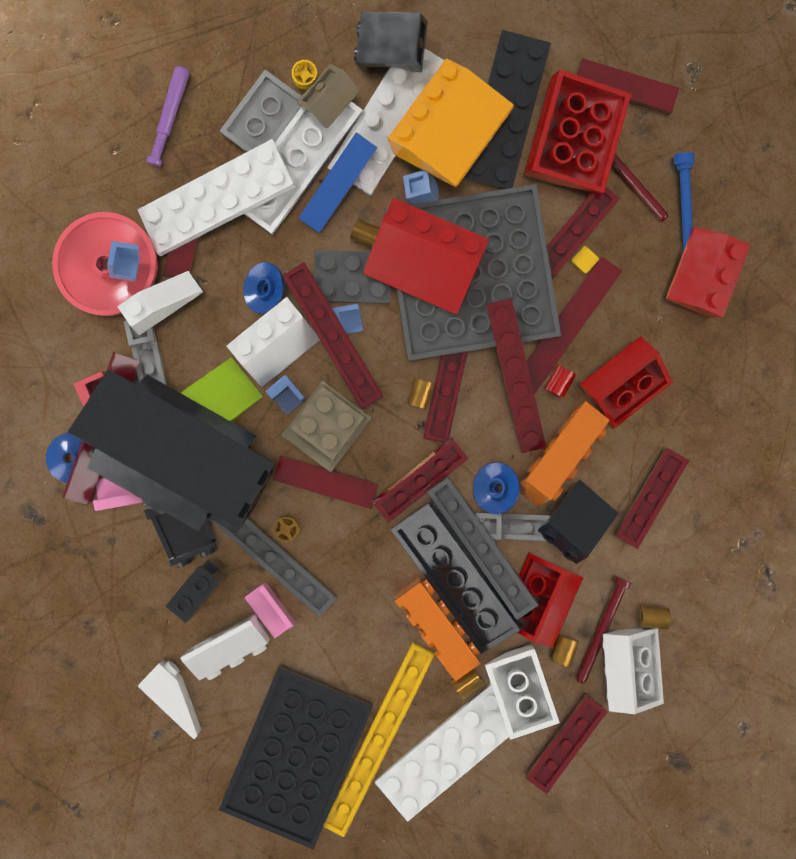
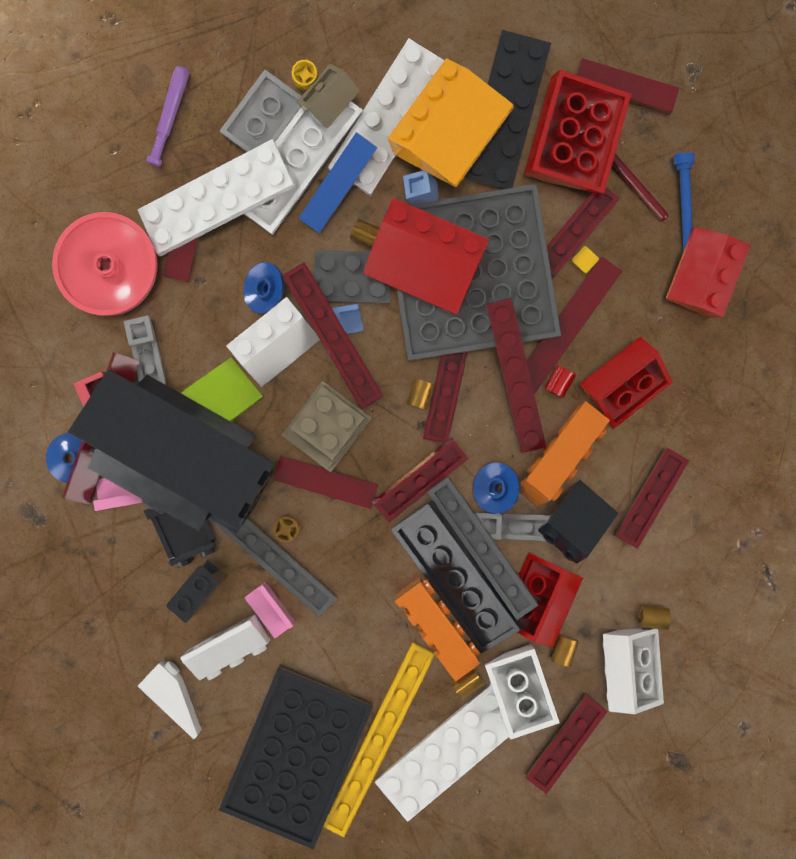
(123, 261): medium blue panel -> none
(159, 301): white slope -> none
(286, 394): medium blue panel -> none
(391, 40): black panel -> none
(603, 628): dark red bar -> none

